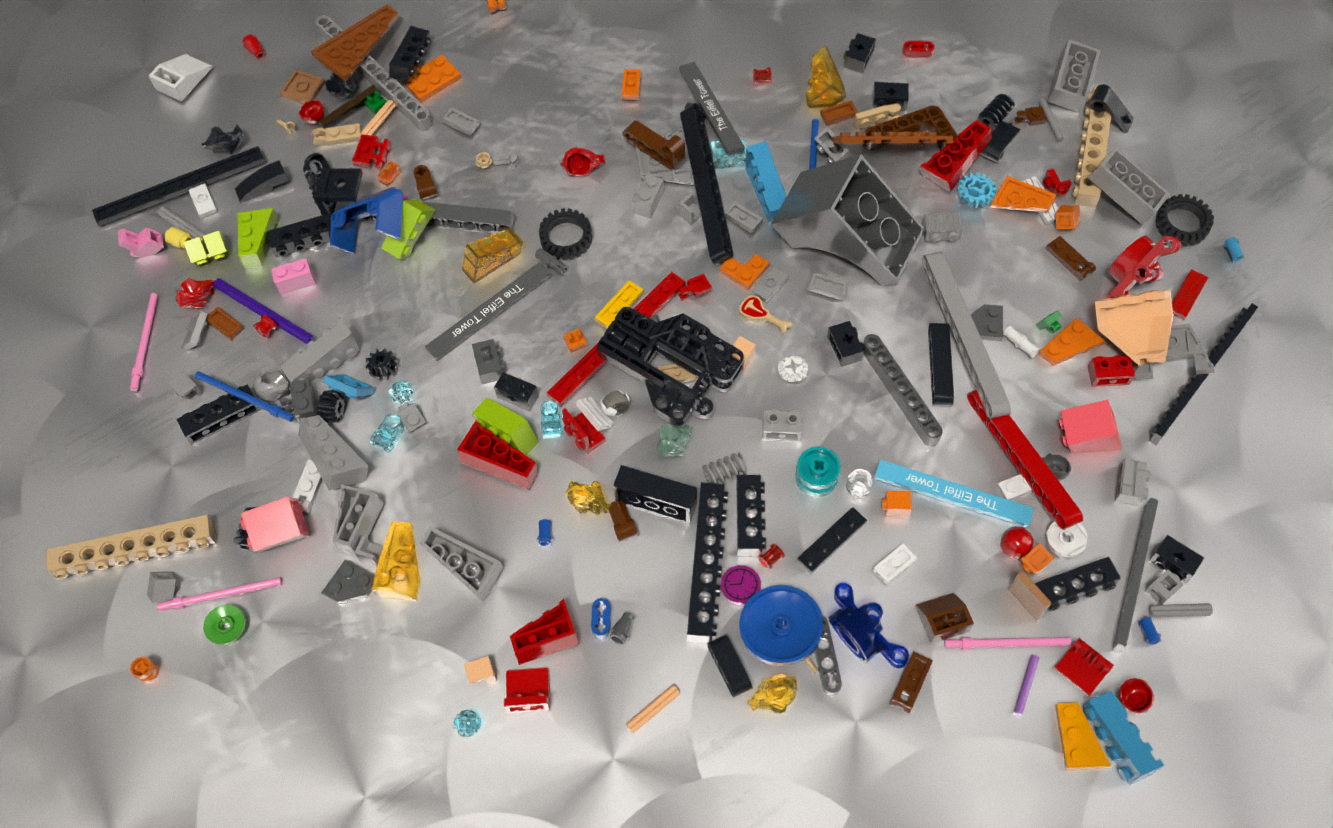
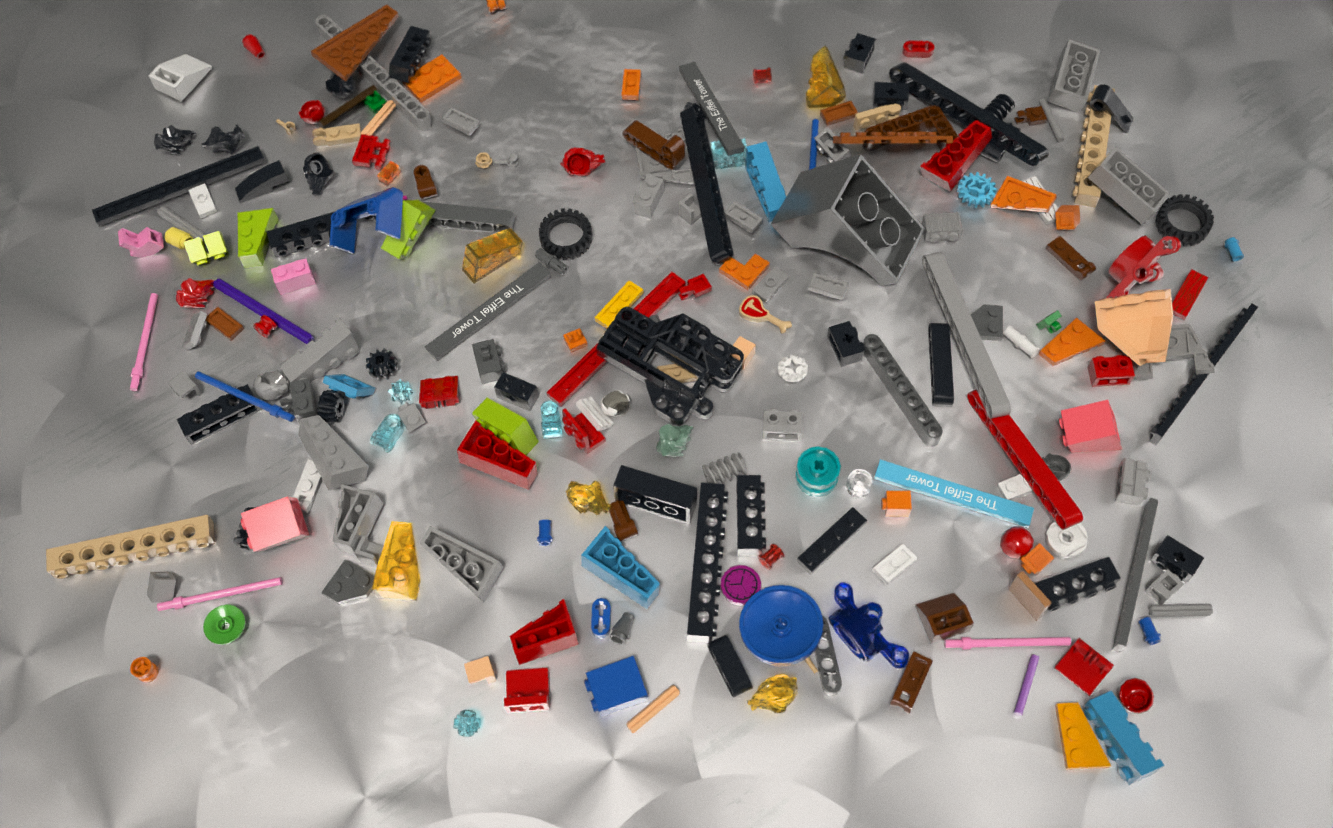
(173, 139): none -> black hair
(302, 87): medium nougat tile -> none
(329, 194): black bracket -> none
(439, 390): none -> red hinge
(616, 687): none -> blue brick
(618, 568): none -> dark azure wedge
(967, 112): none -> black beam
(1054, 185): red bracket -> none

